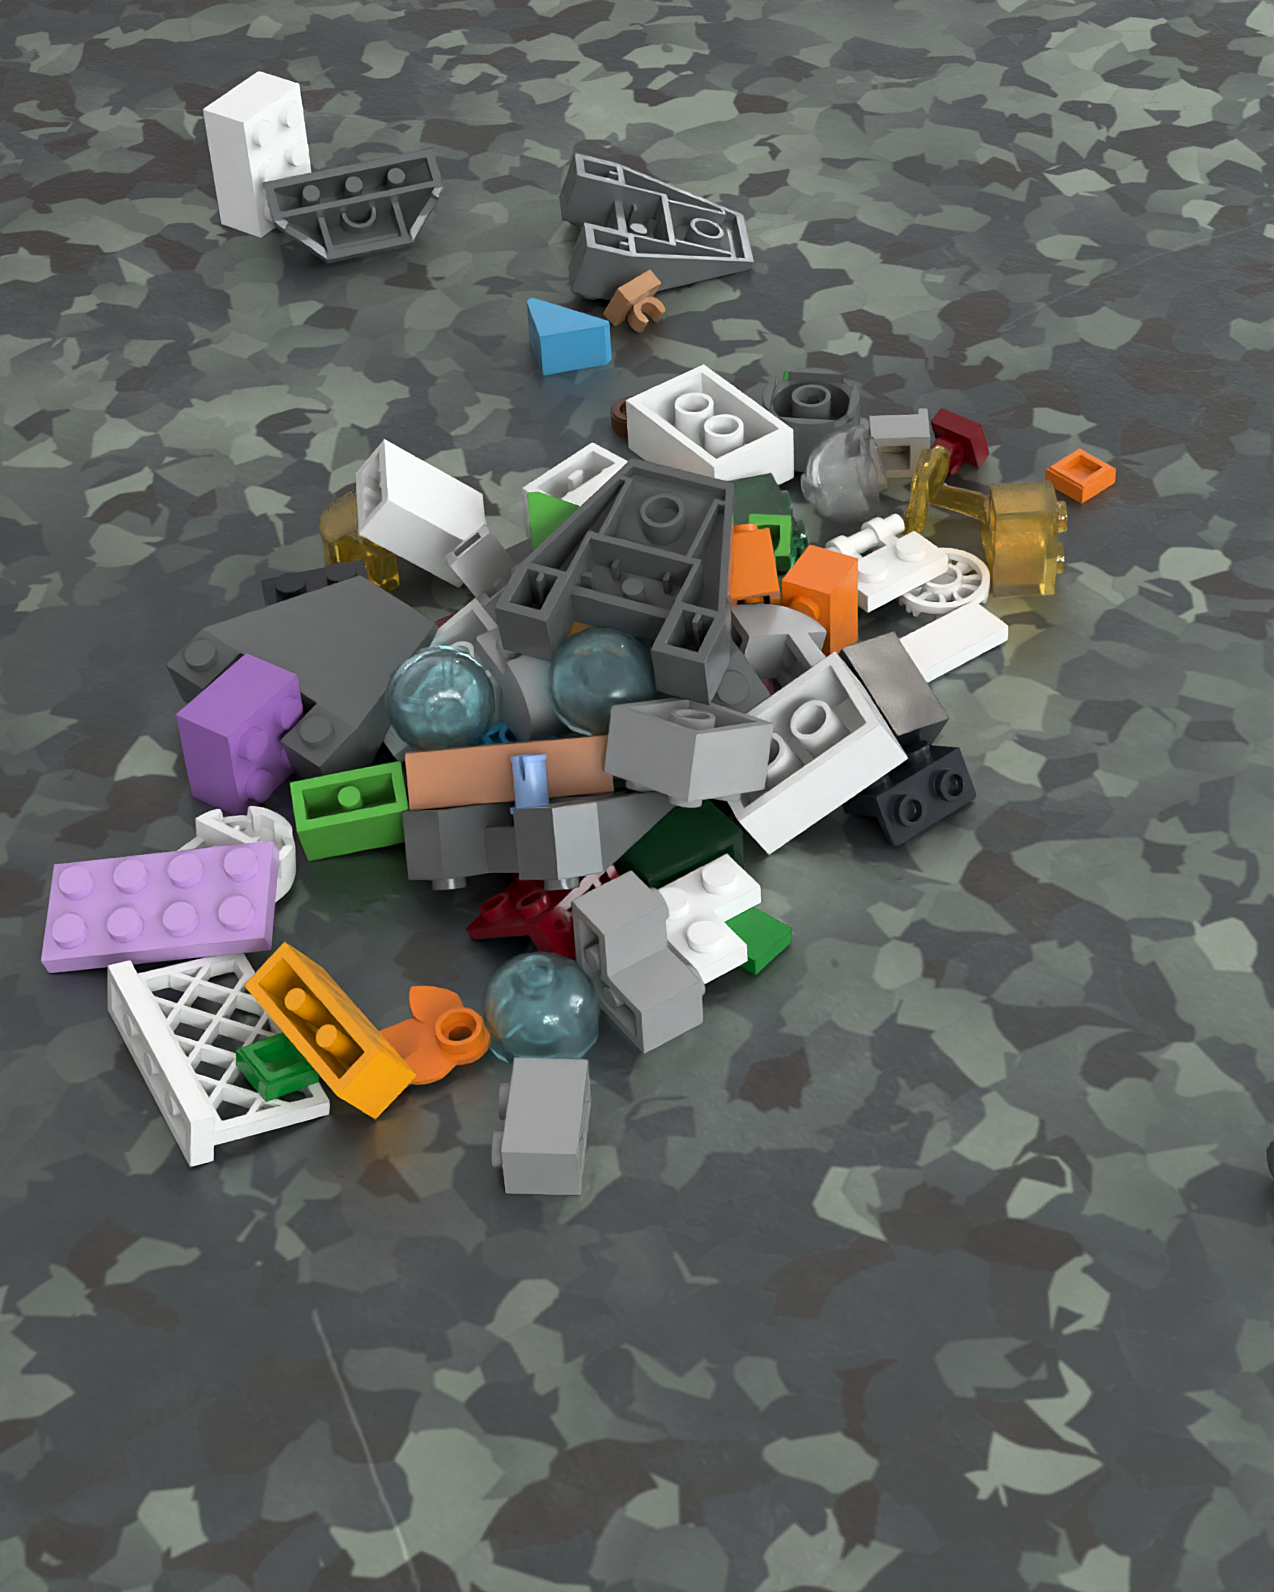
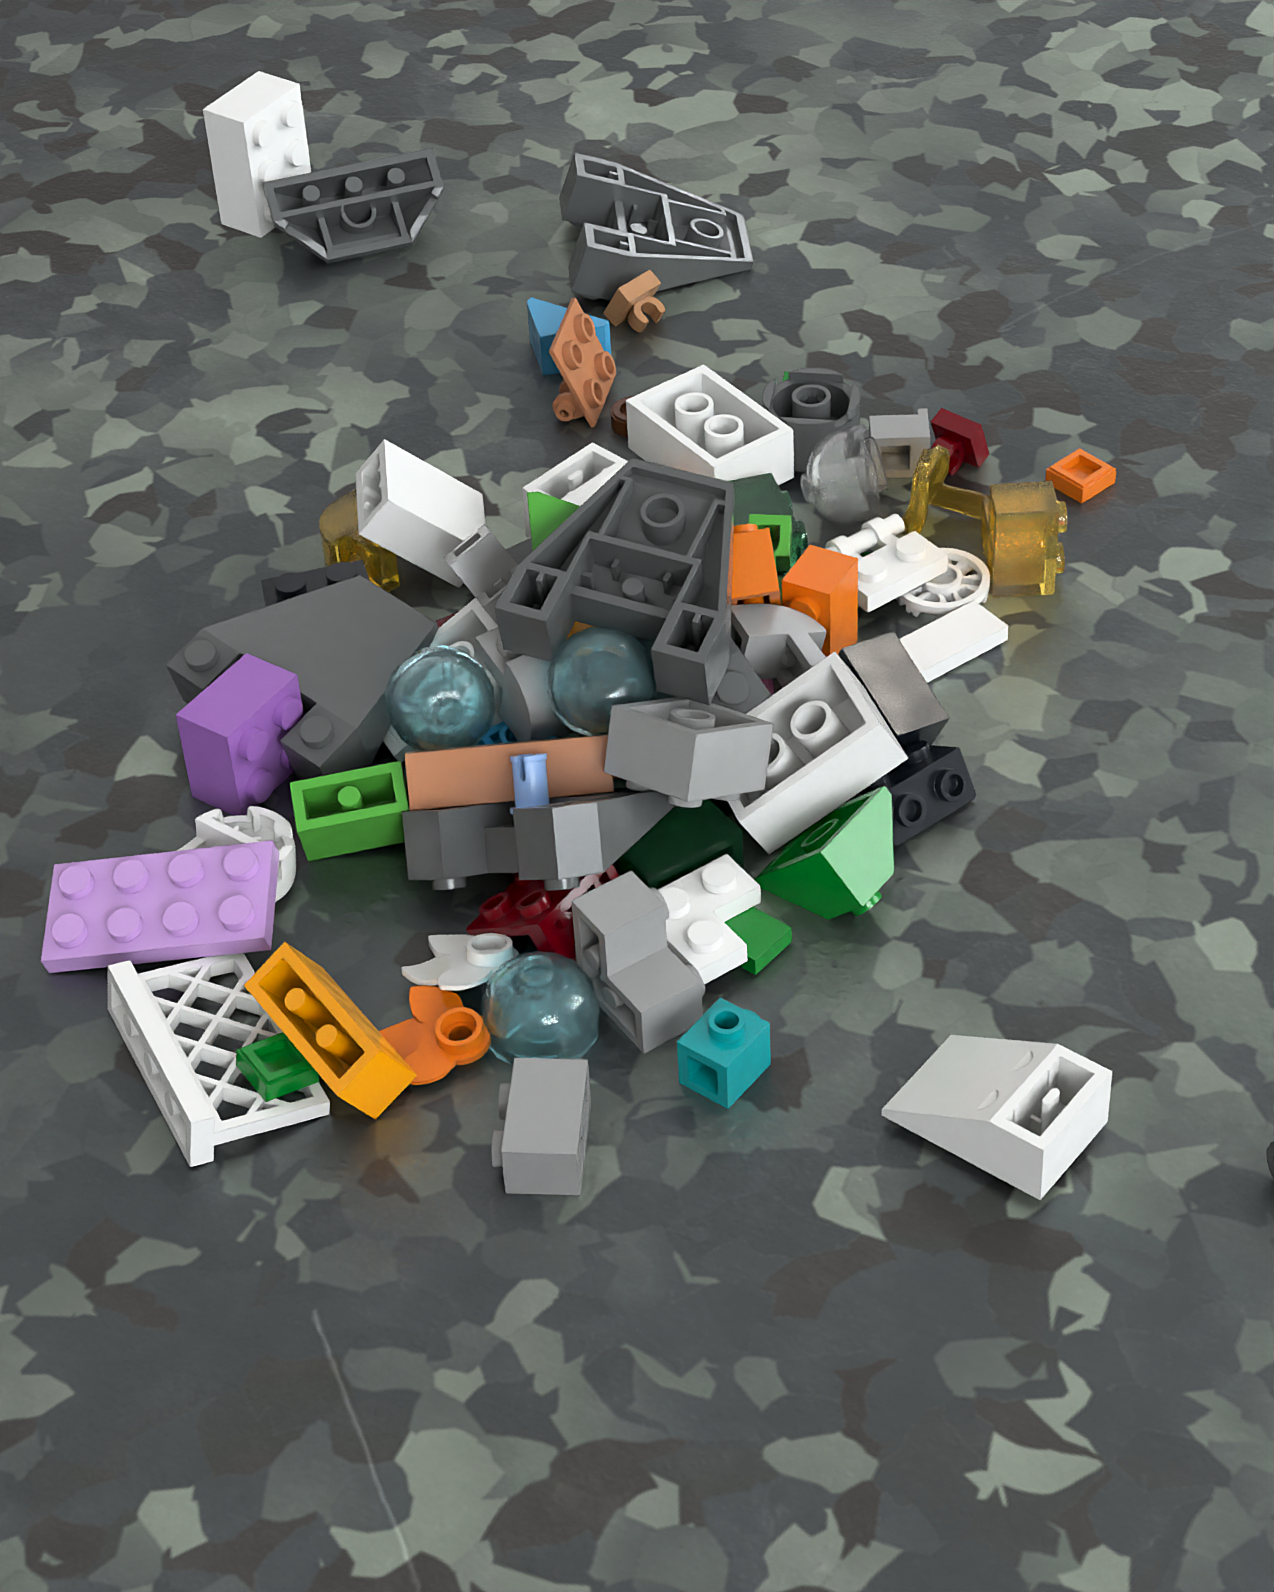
(461, 961): none -> white plate
(583, 365): none -> nougat hinge
(724, 1052): none -> teal brick
(838, 859): none -> green slope
(1007, 1106): none -> white slope

